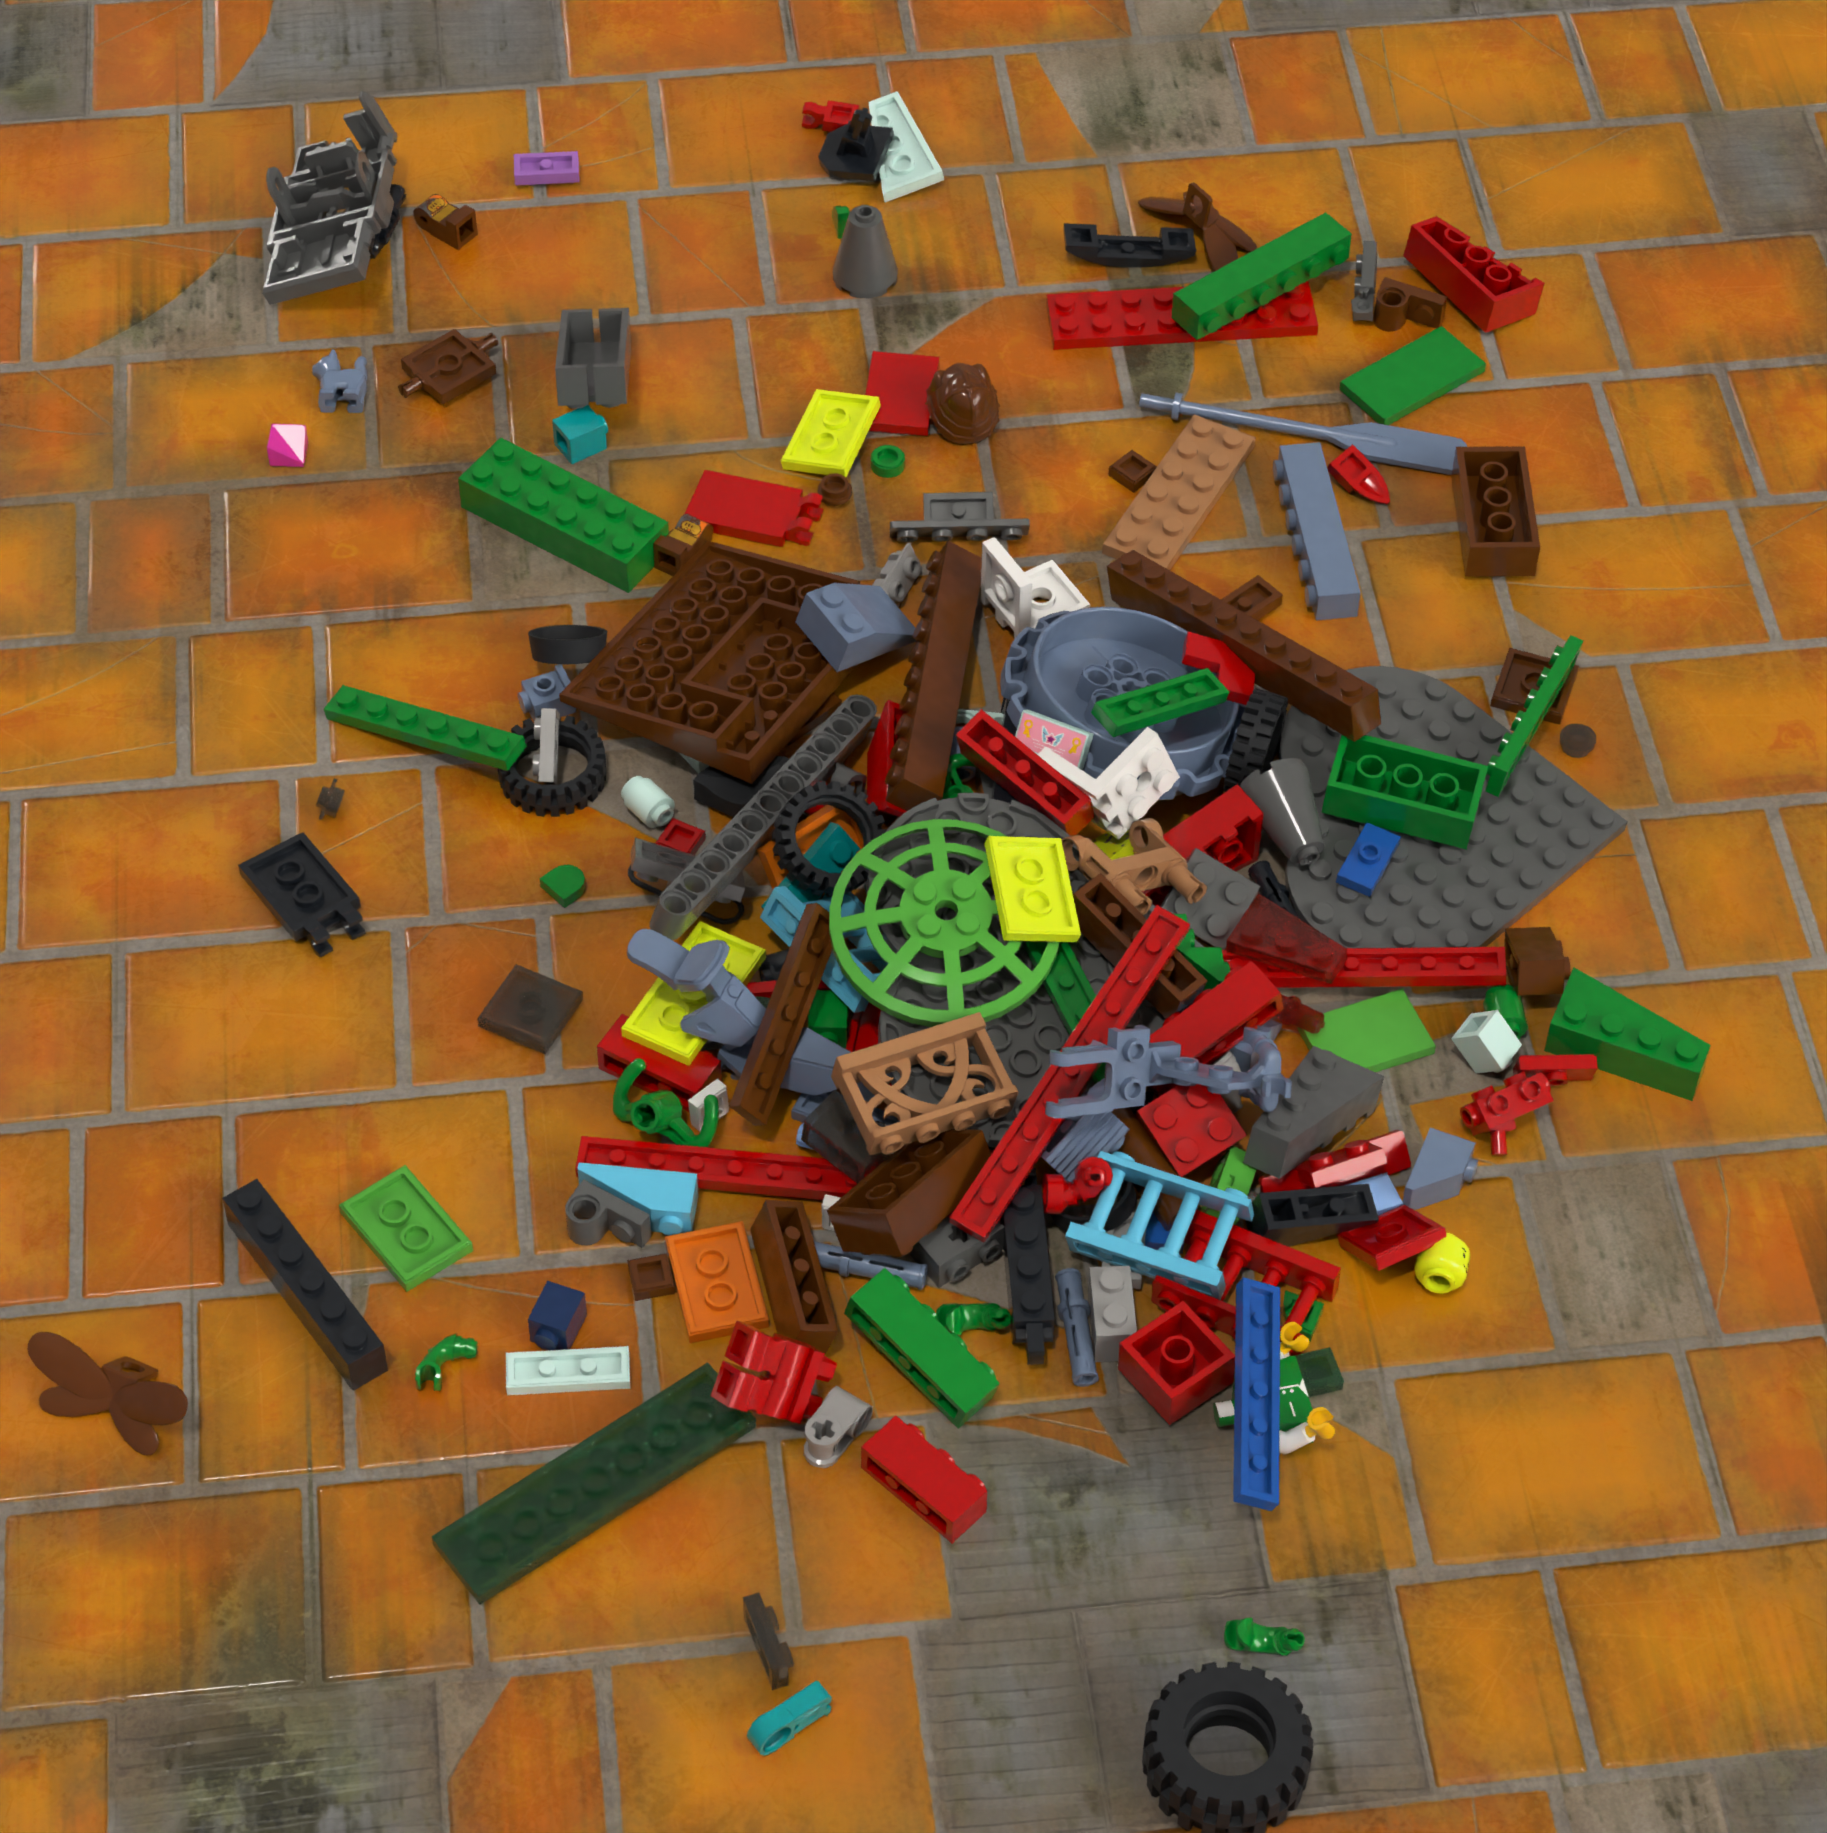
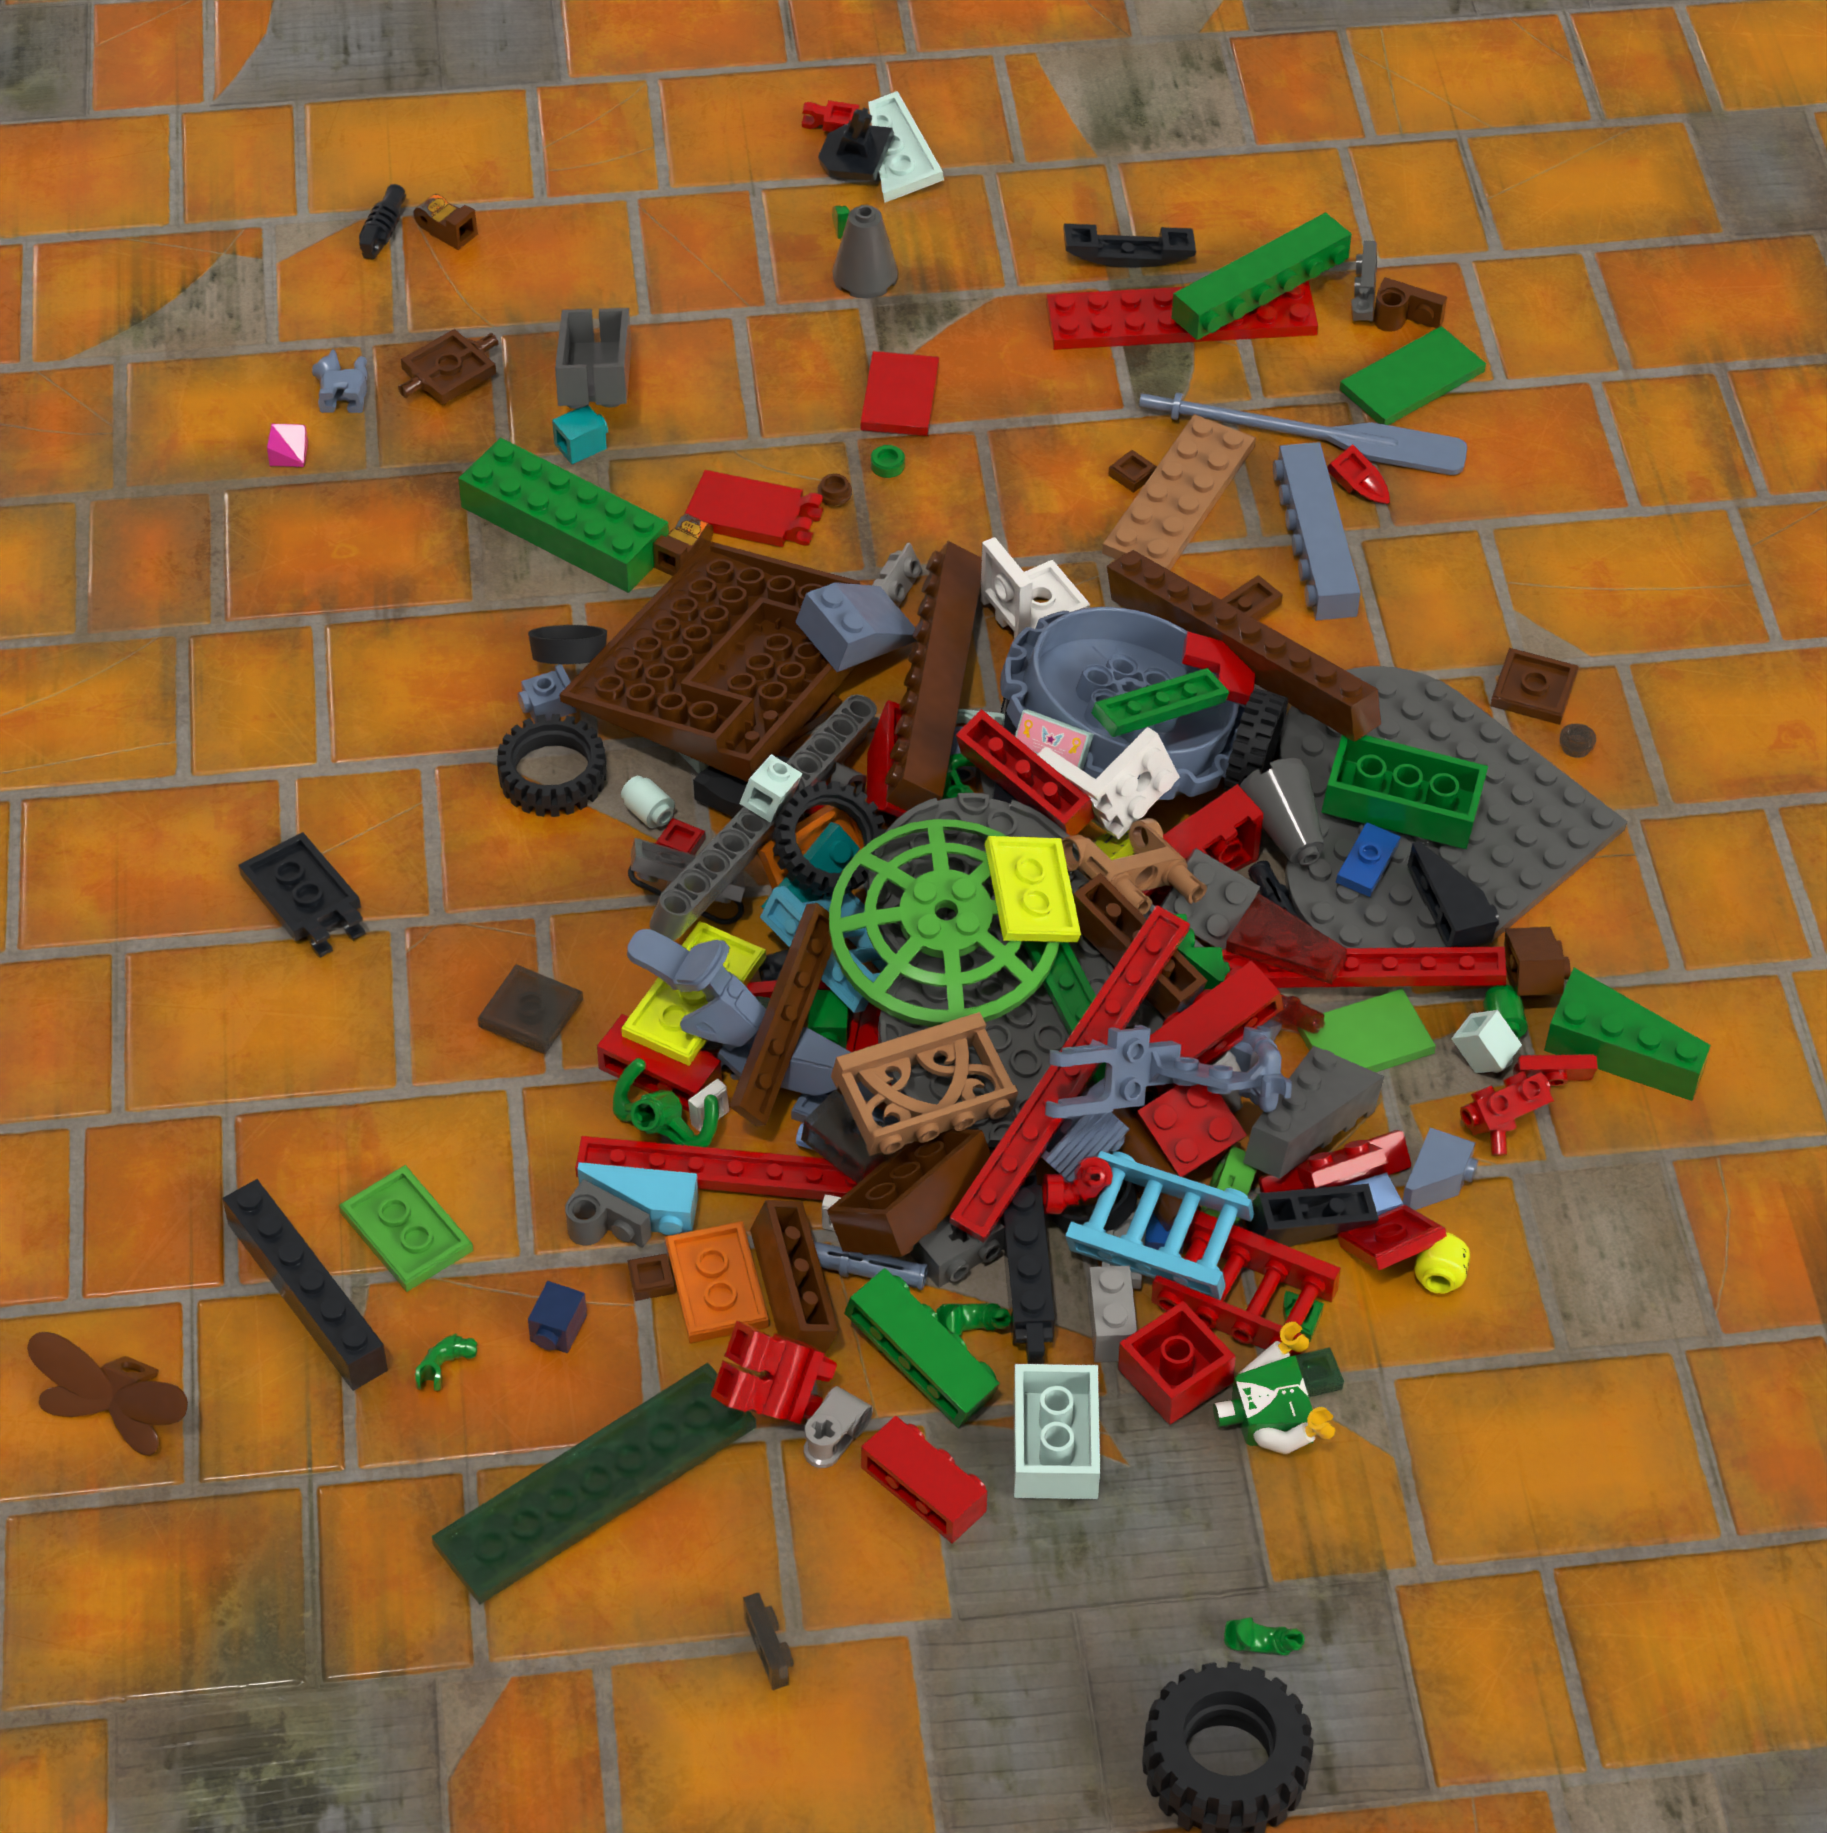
(306, 239): dark grey piece -> none
(330, 800): clear smoke plate -> none
(425, 727): green plate -> none
(546, 168): medium lavender plate -> none
(547, 731): light grey plate -> none
(564, 884): green tile -> none
(567, 1370): light aqua tile -> none
(770, 788): none -> light aqua brick
(784, 1721): teal piece -> none
(830, 433): neon yellow tile -> none
(958, 516): dark grey bracket -> none
(963, 403): reddish brown head -> none
(1056, 1431): none -> light aqua brick
(1074, 1312): sand blue pin -> none
(1219, 233): reddish brown piece -> none
(1257, 1395): blue plate -> none
(1453, 900): none -> black slope
(1471, 275): red wedge -> none
(1495, 511): reddish brown brick -> none
(1527, 723): green plate -> none

